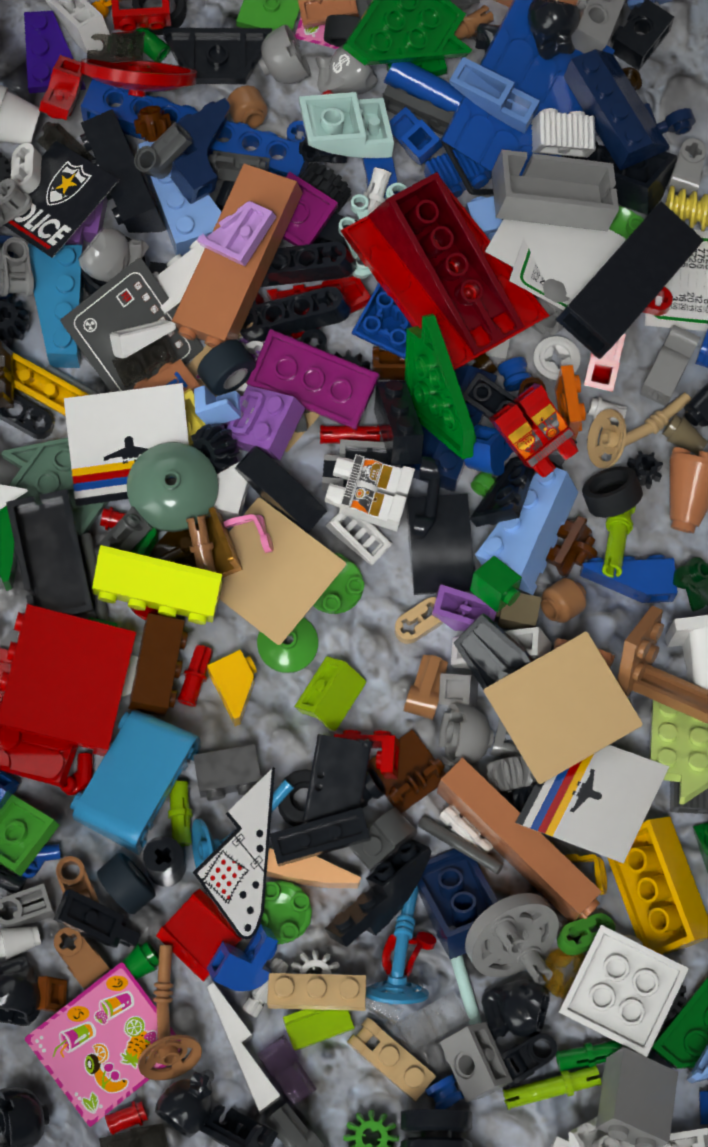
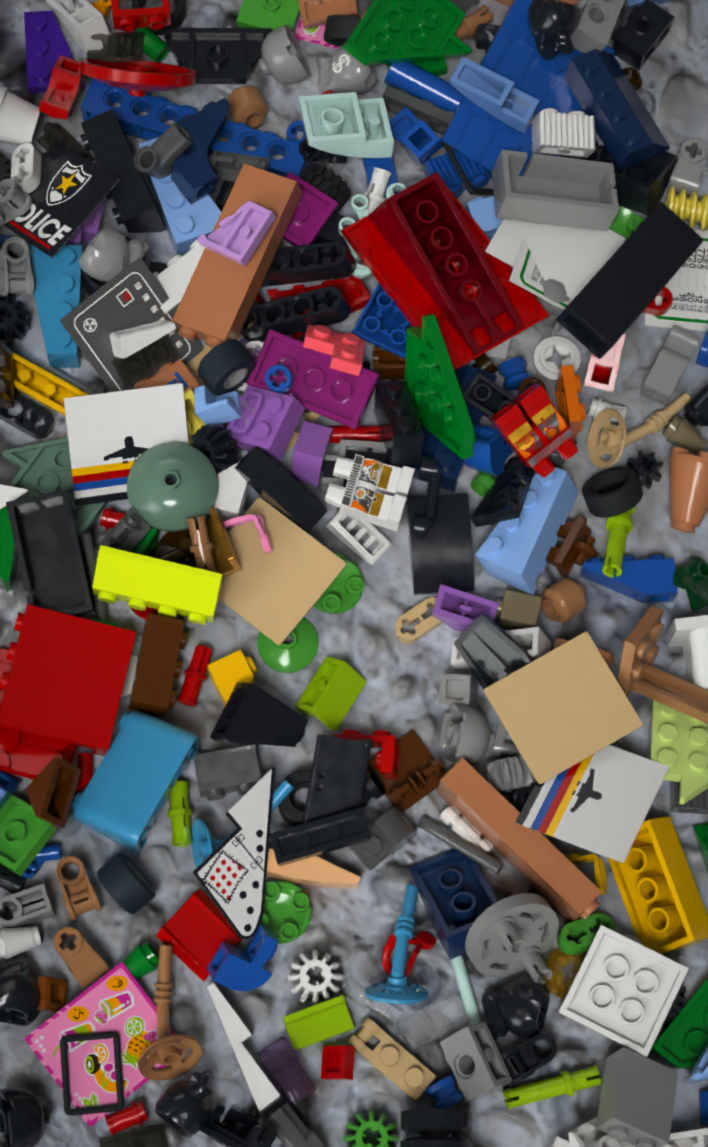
(54, 792): none -> reddish brown slope
(94, 920): black hinge -> none
(118, 1070): none -> black piece
(152, 123): reddish brown gear -> none
(164, 849): black piece -> none
(253, 1005): white axle -> none
(258, 718): none -> black slope
(274, 371): none -> blue bush
(310, 453): none -> medium lavender slope
(317, 991): tan plate -> none
(337, 1062): none -> red plate
(345, 348): none -> coral plate
(390, 889): black slope -> none
(424, 694): medium nougat piece -> none
(496, 584): green brick -> none
(587, 1055): green pin -> none
(677, 121): dark blue plate -> none

